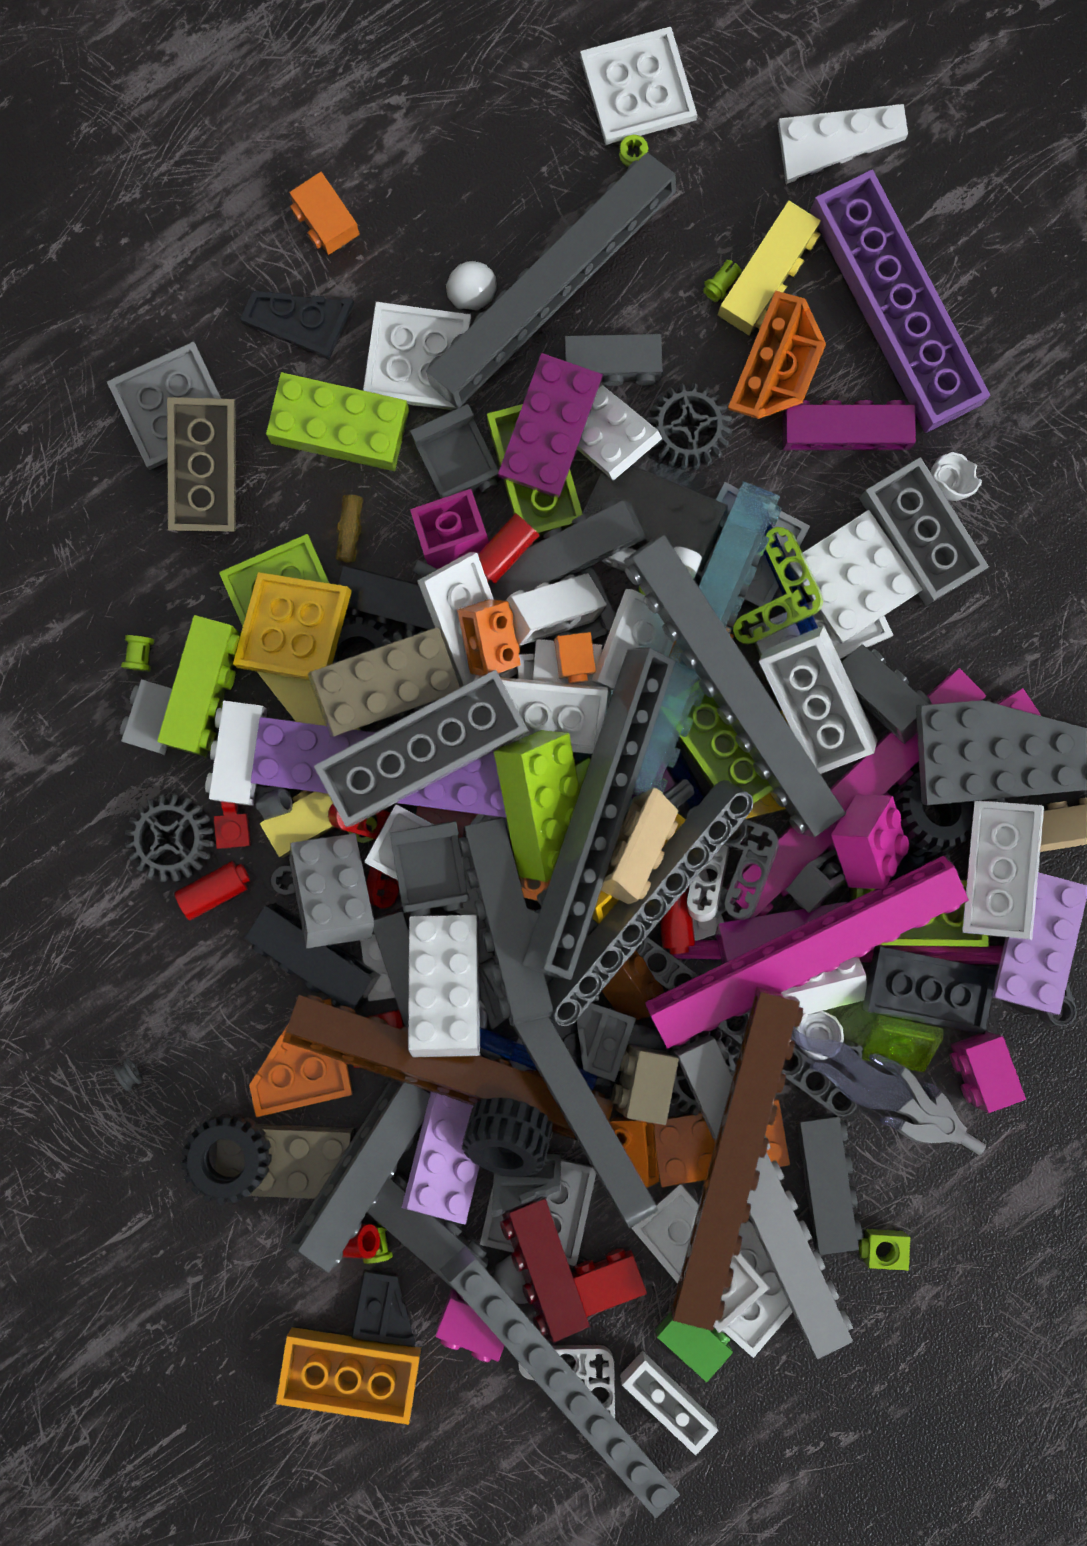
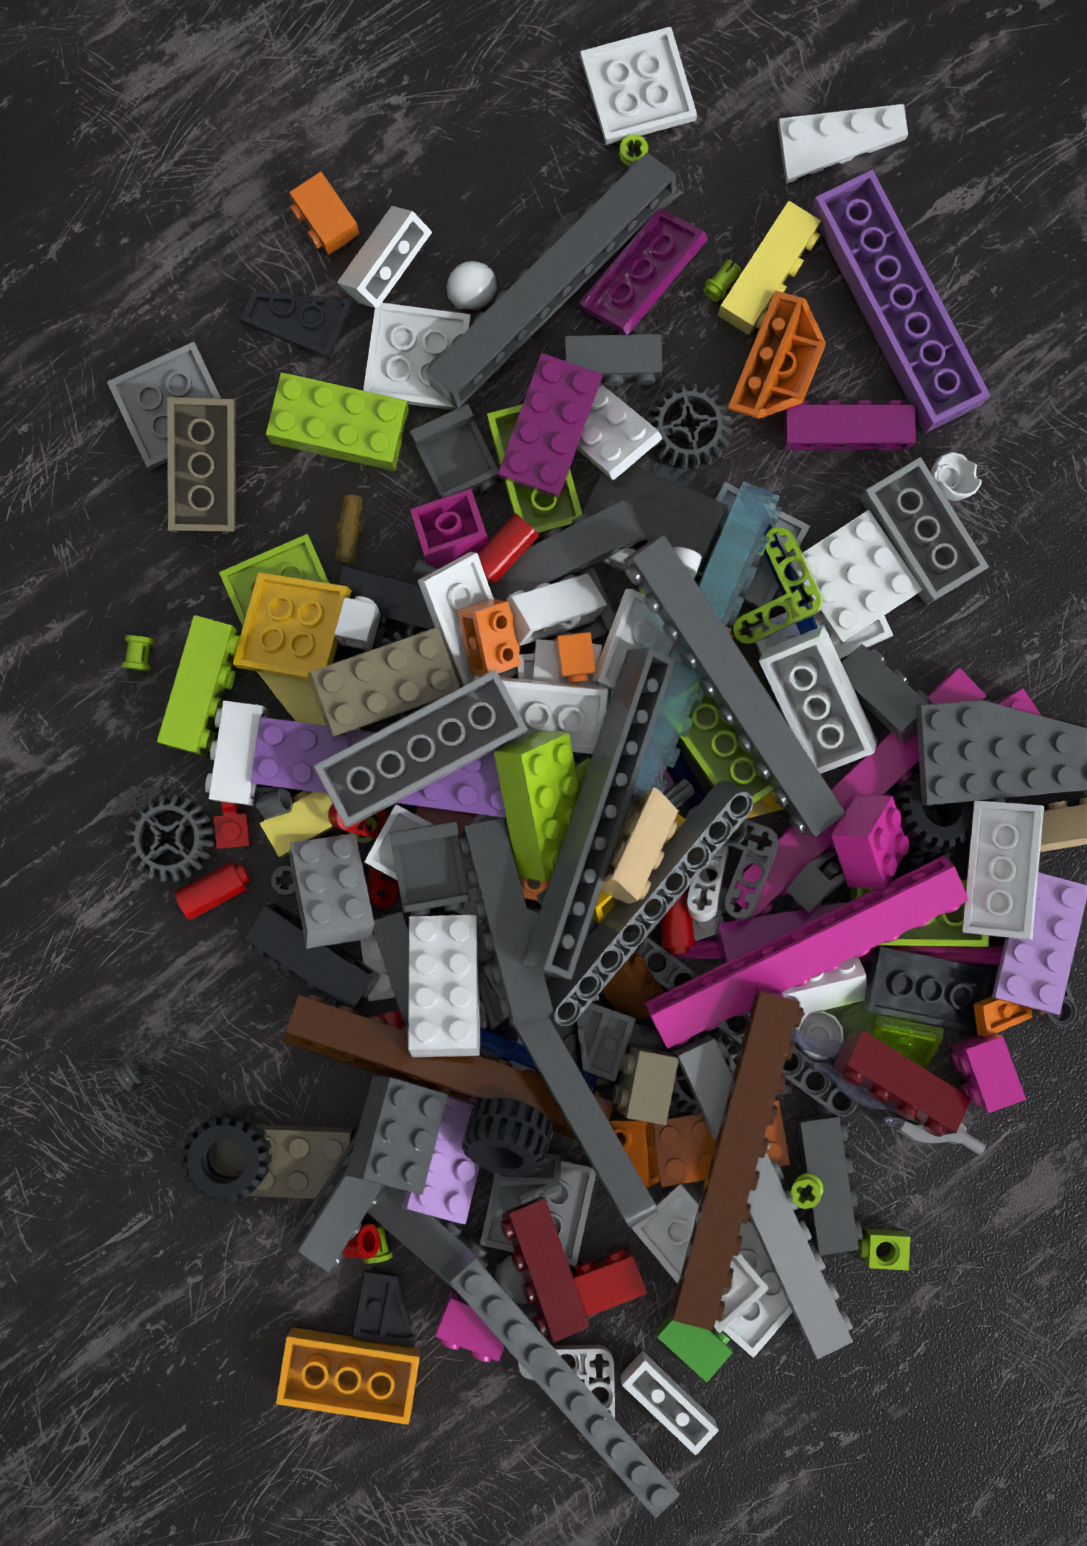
(146, 716): light grey brick -> none
(297, 1078): orange plate -> none
(358, 623): none -> white brick
(384, 257): none -> white brick
(397, 1134): none -> dark grey brick
(643, 271): none -> magenta plate
(812, 1199): none -> lime bush
(901, 1083): none -> dark red brick
(997, 1015): none -> orange plate

